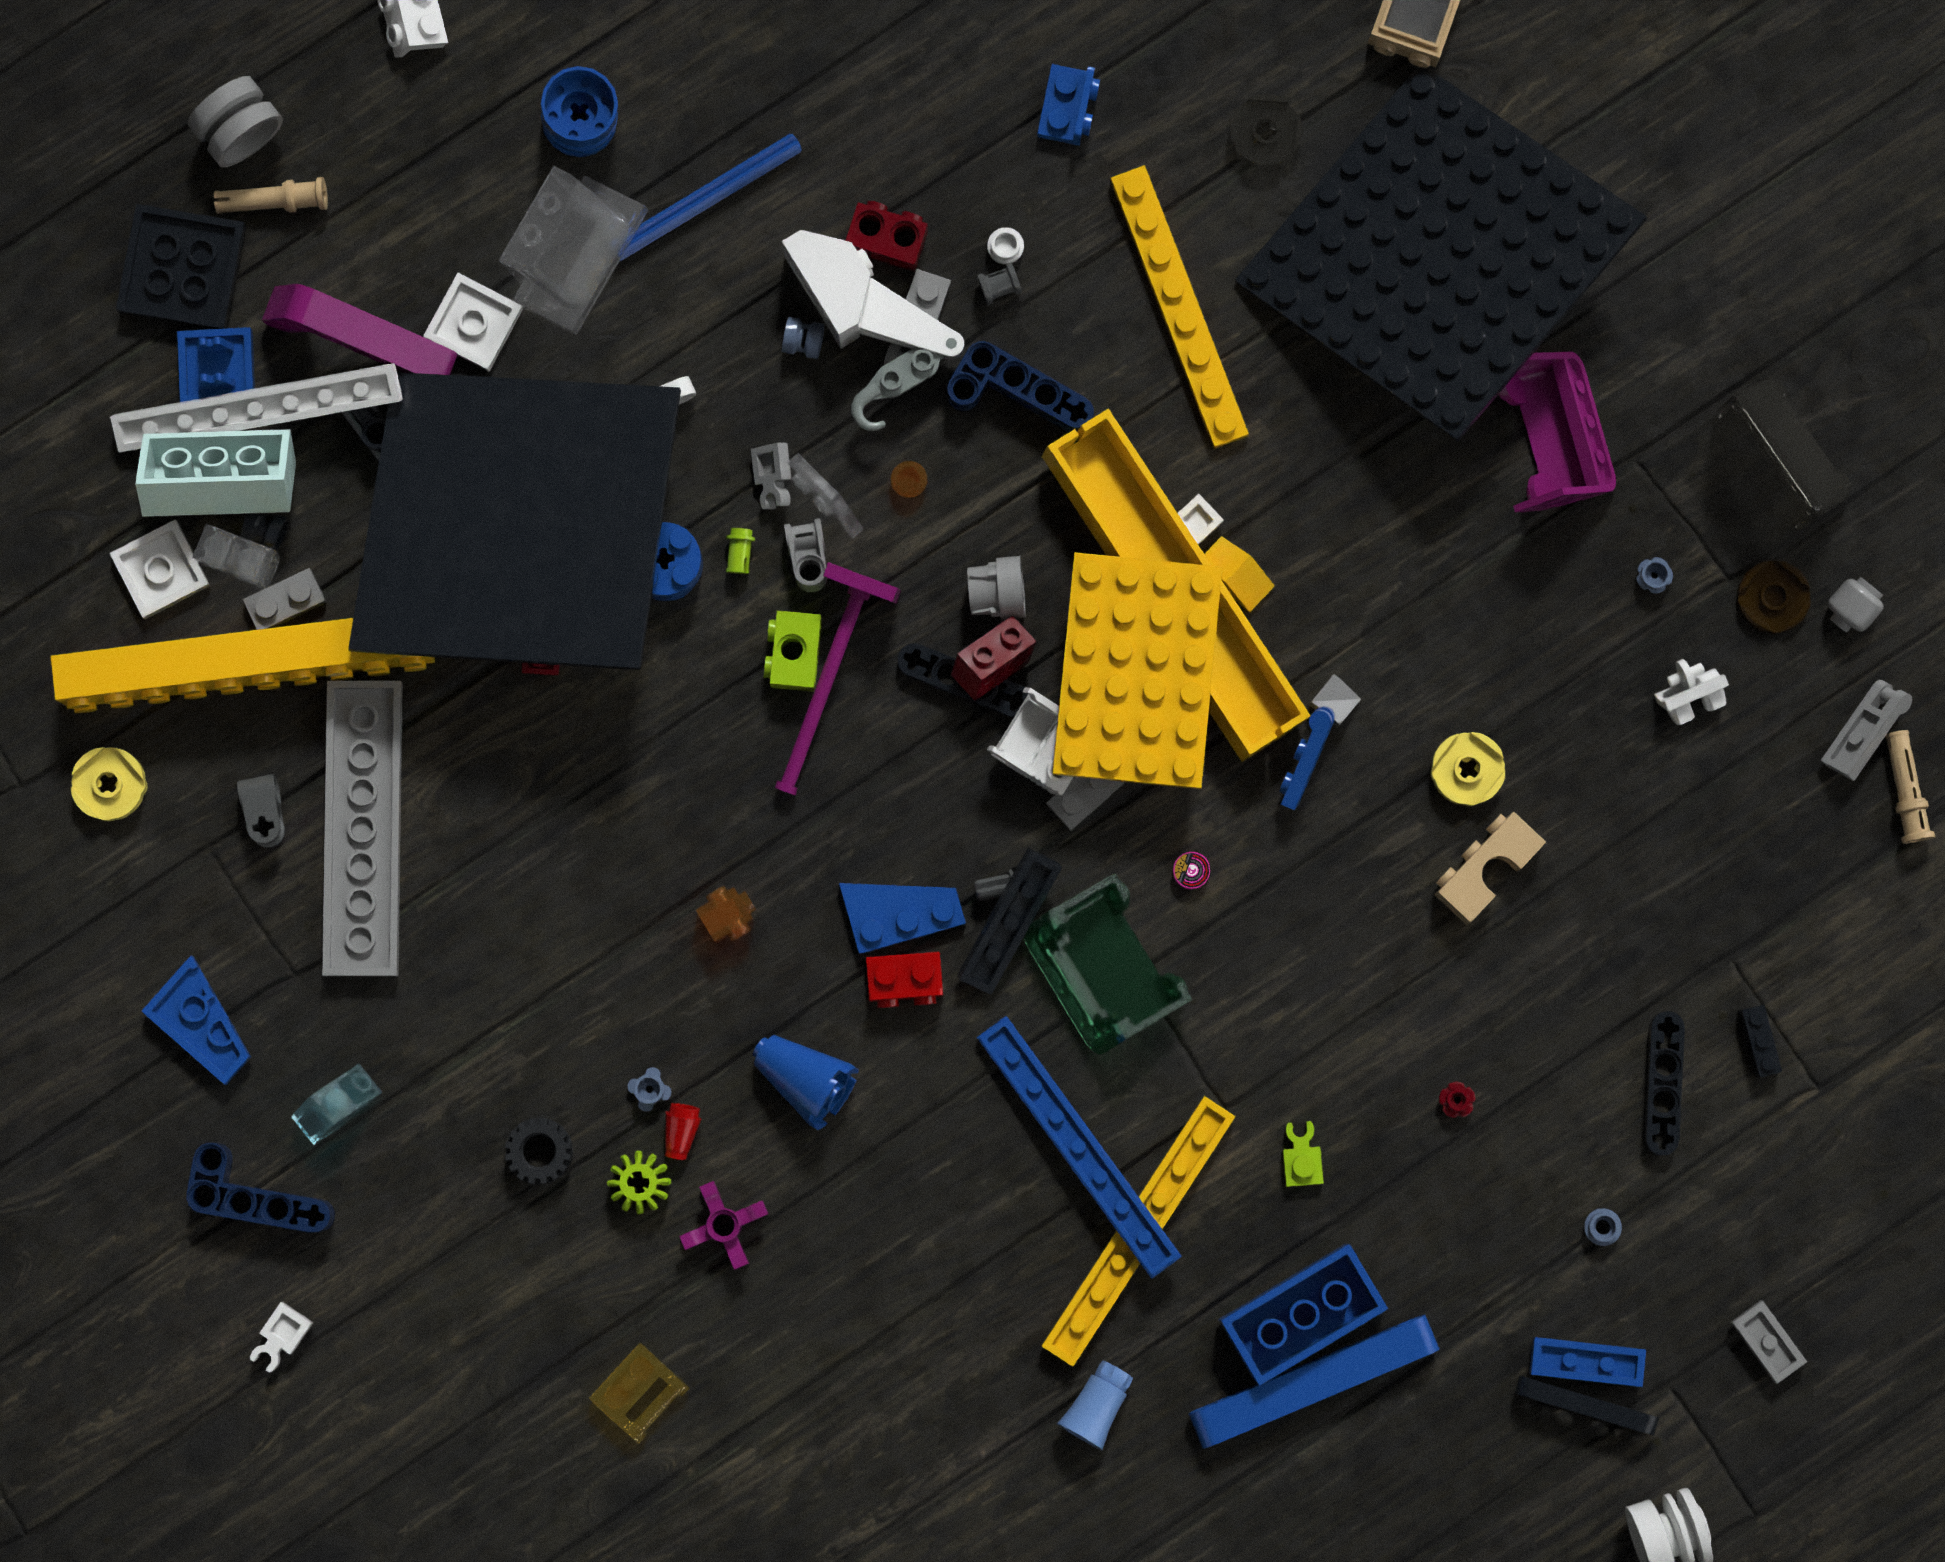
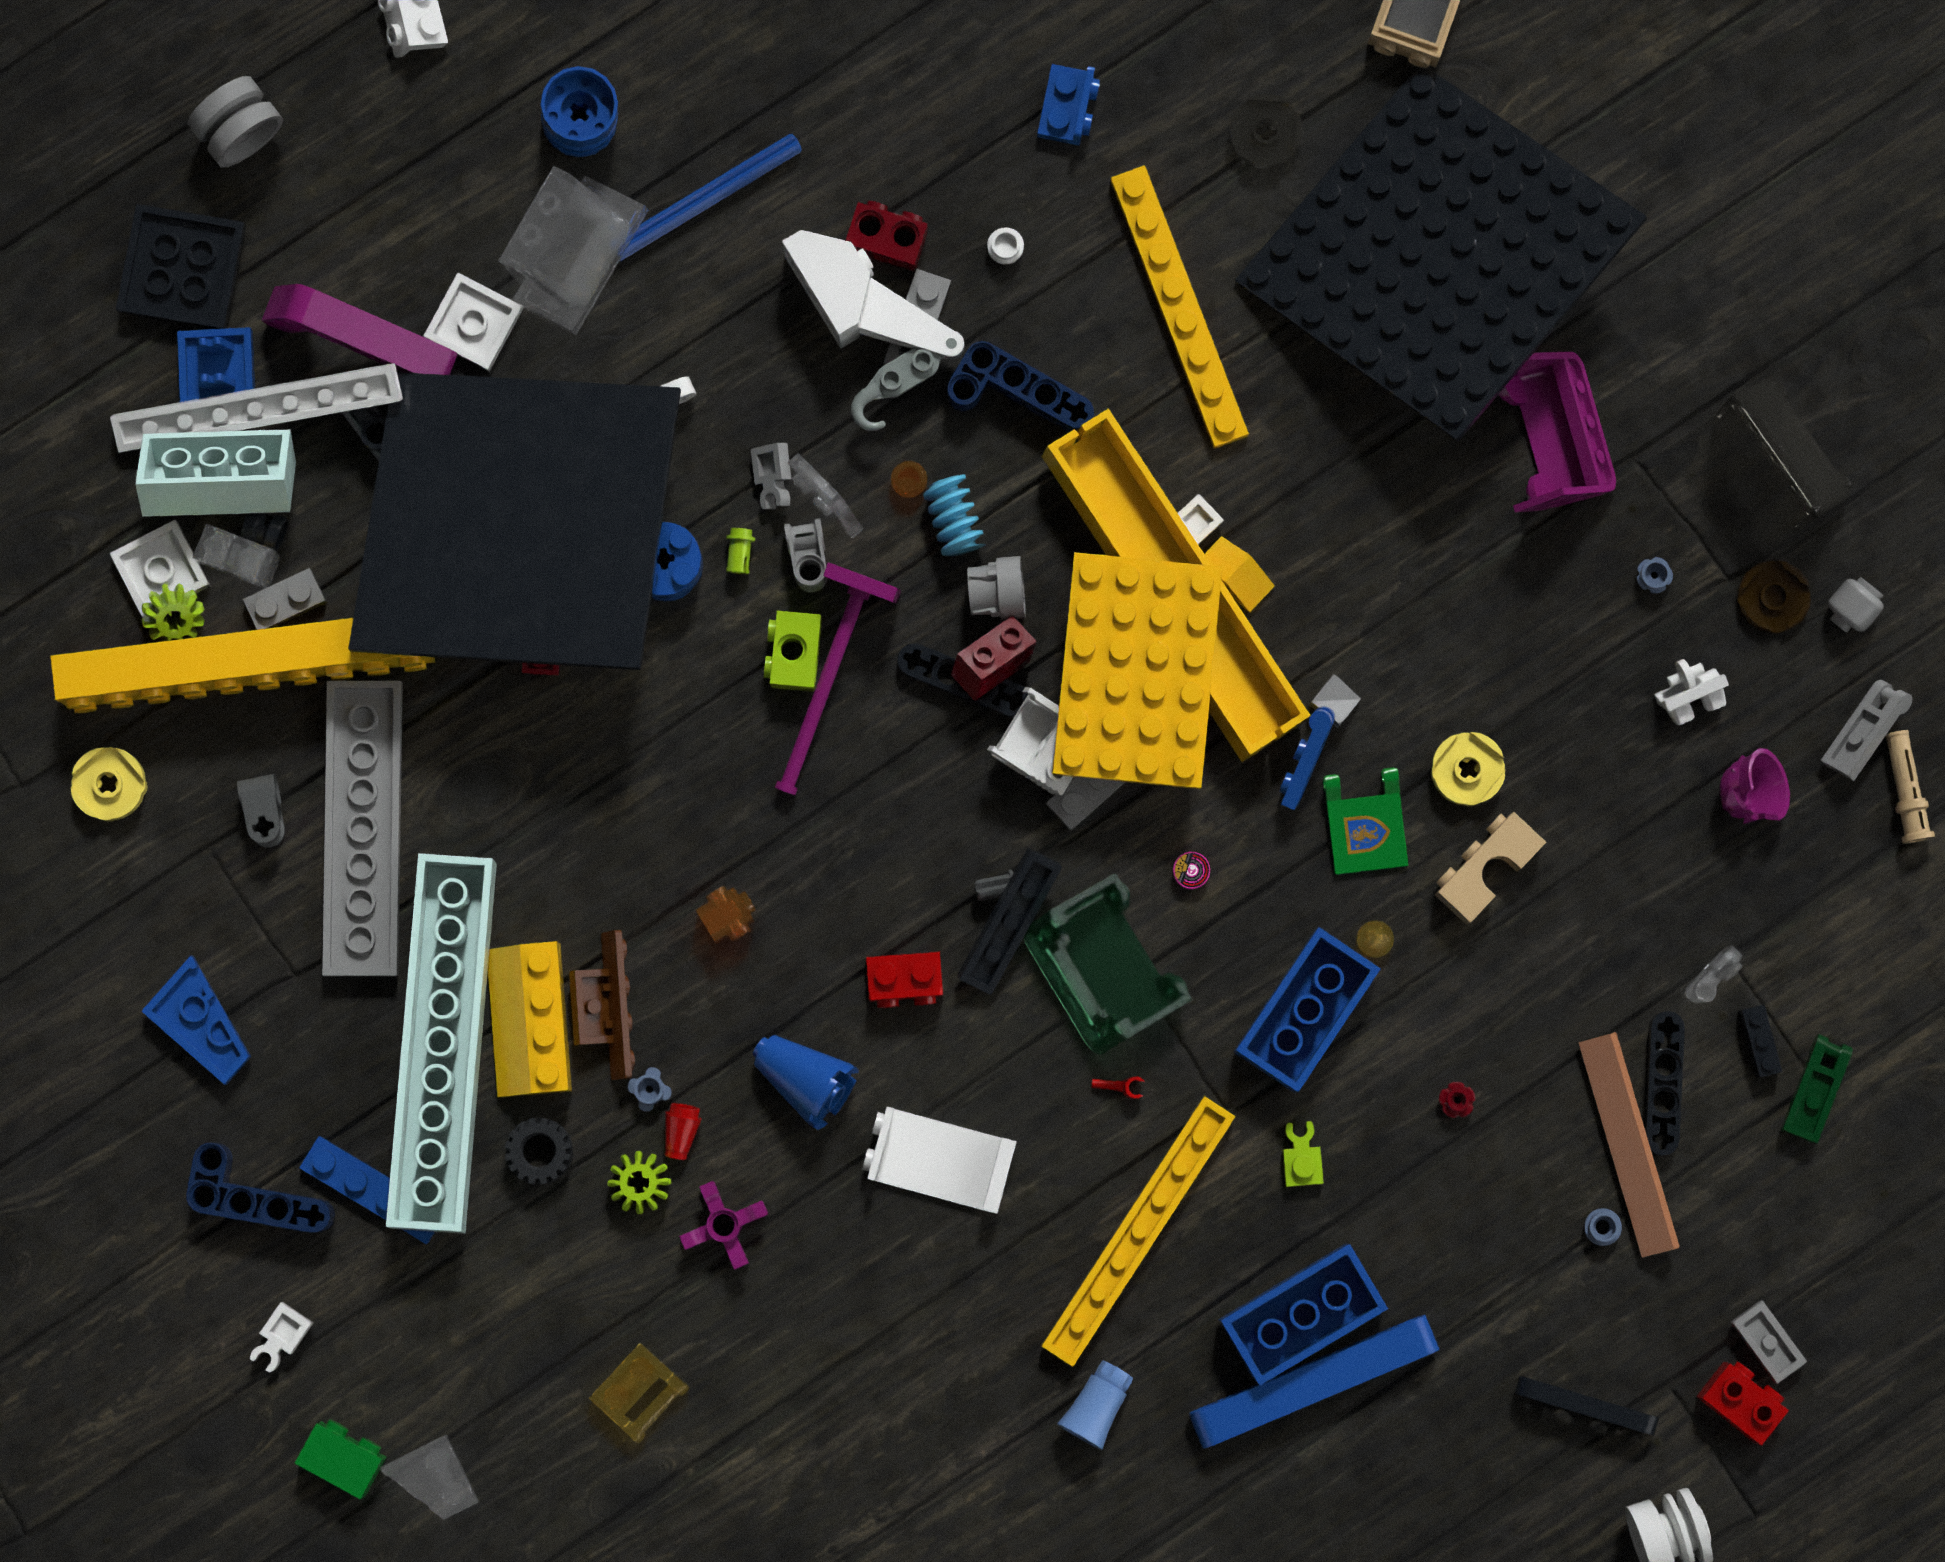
(164, 604): none -> lime gear
(287, 196): tan pin -> none
(335, 1104): clear light blue slope -> none
(341, 1458): none -> green brick
(352, 1179): none -> blue plate
(434, 1477): none -> clear wing
(441, 1043): none -> light aqua brick
(529, 1019): none -> yellow slope
(601, 1006): none -> reddish brown bracket
(795, 334): sand blue wheel -> none
(899, 914): blue wing -> none
(939, 1159): none -> white panel
(953, 516): none -> medium azure piece
(999, 283): dark grey bush -> none
(1079, 1147): blue tile -> none
(1120, 1086): none -> red hand
(1307, 1010): none -> blue brick
(1366, 830): none -> green flag
(1374, 939): none -> clear yellow tile
(1587, 1361): blue plate -> none
(1629, 1145): none -> nougat tile
(1724, 966): none -> clear plate
(1742, 1402): none -> red brick
(1755, 788): none -> magenta helmet
(1816, 1090): none -> dark green plate

